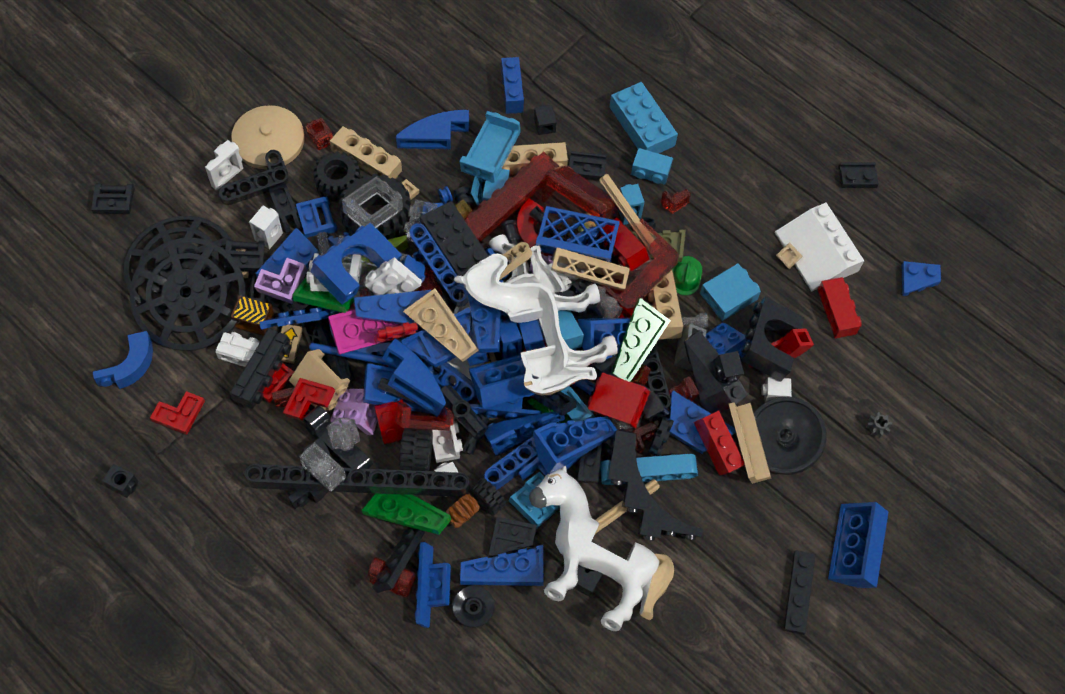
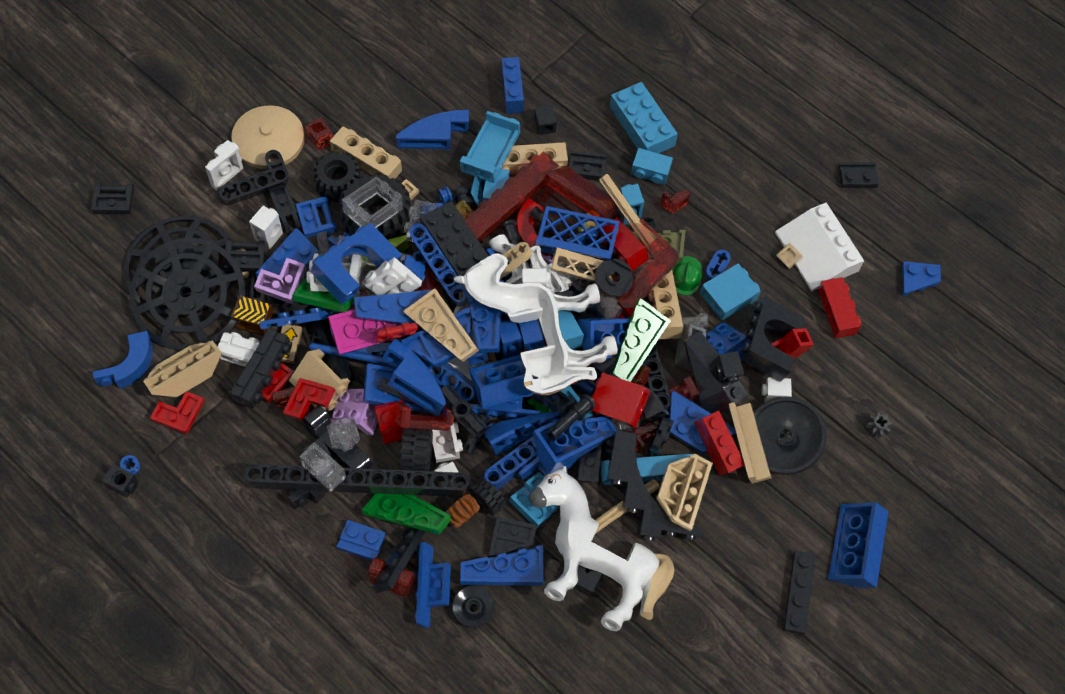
(127, 459): none -> blue bush
(183, 370): none -> tan wedge
(361, 540): none -> blue plate
(537, 275): none -> white brick
(575, 413): none -> black pin
(610, 288): none -> black plate
(683, 489): none -> tan wedge
(714, 264): none -> blue beam

